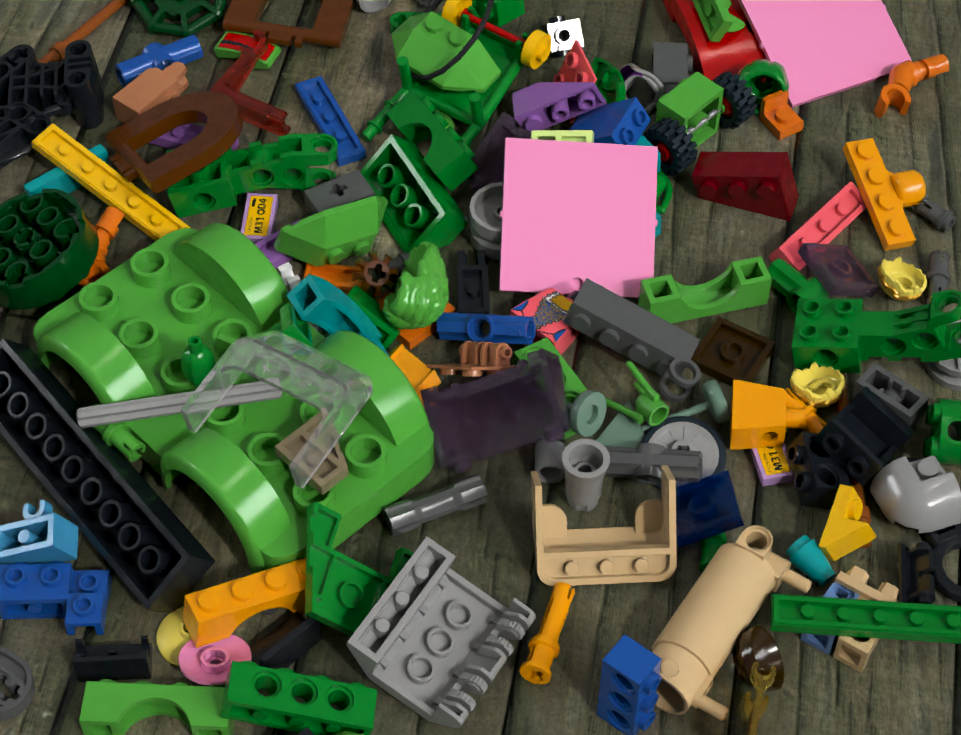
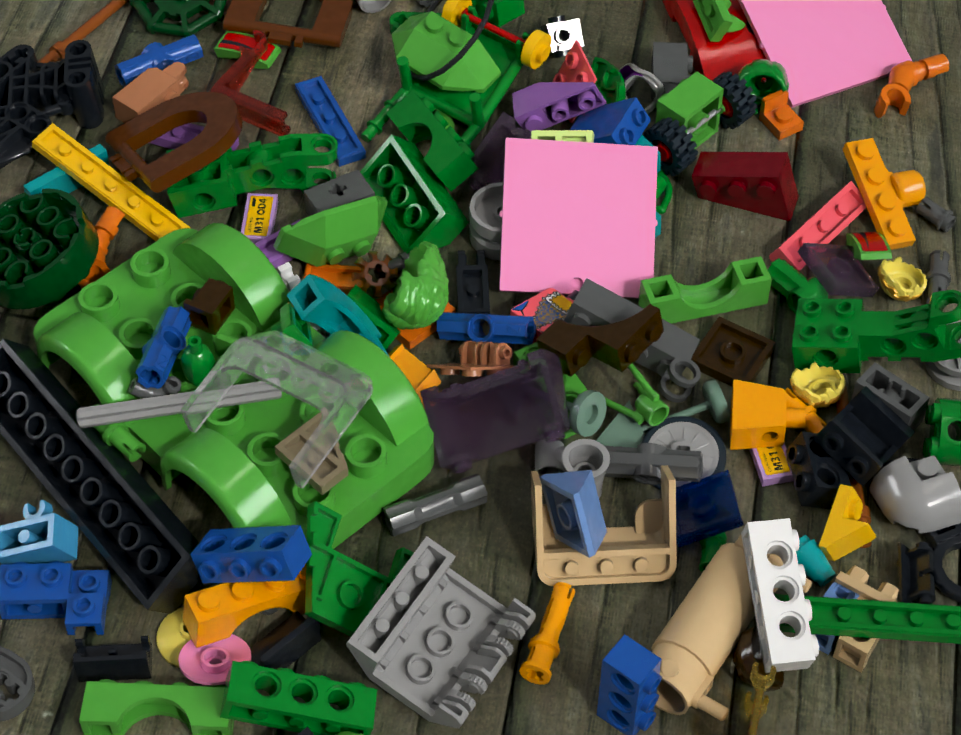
(163, 347): none -> blue piece
(171, 386): none -> dark grey arm
(210, 306): none -> dark brown brick
(251, 554): none -> blue brick
(575, 510): none -> medium blue slope
(612, 343): none -> dark brown arch
(777, 649): none -> white brick
(869, 245): none -> slope

